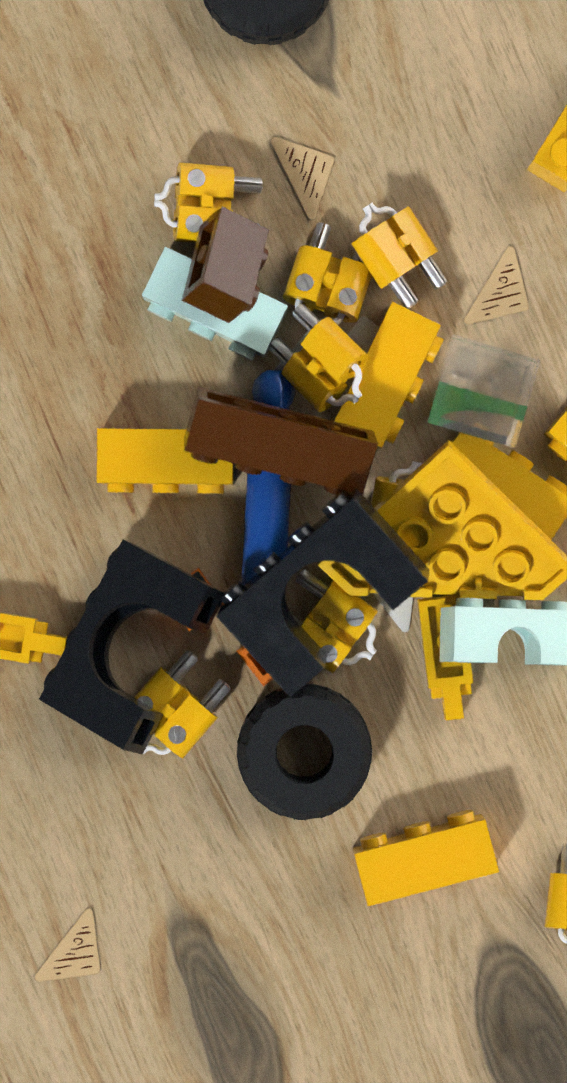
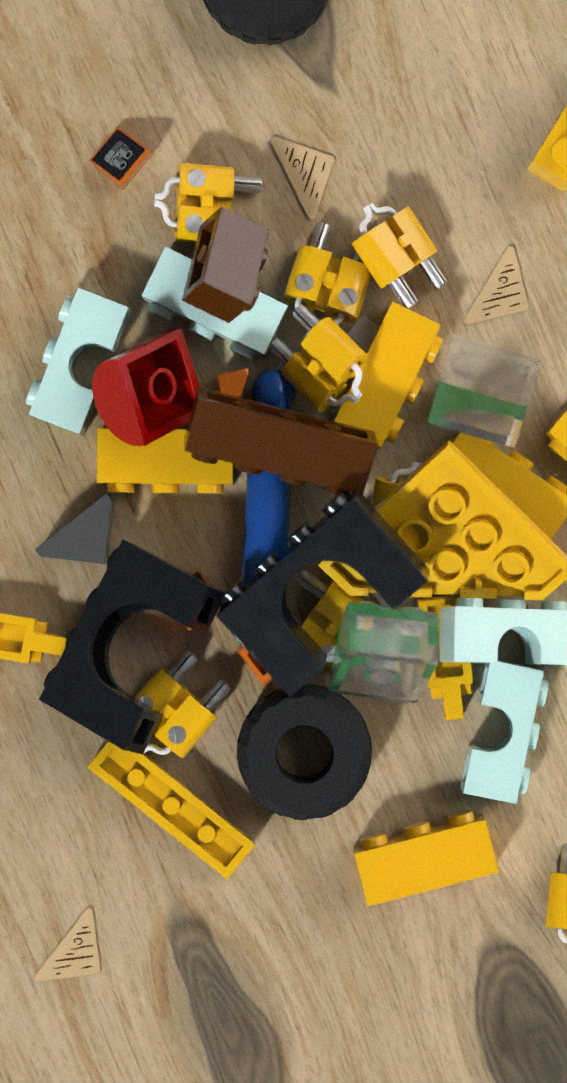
(84, 537): none -> dark grey slope
(87, 323): none -> light aqua arch
(120, 157): none -> slope
(146, 389): none -> red brick
(173, 807): none -> yellow plate
(233, 382): none -> orange slope
(384, 652): none -> clear slope
(500, 769): none -> light aqua arch

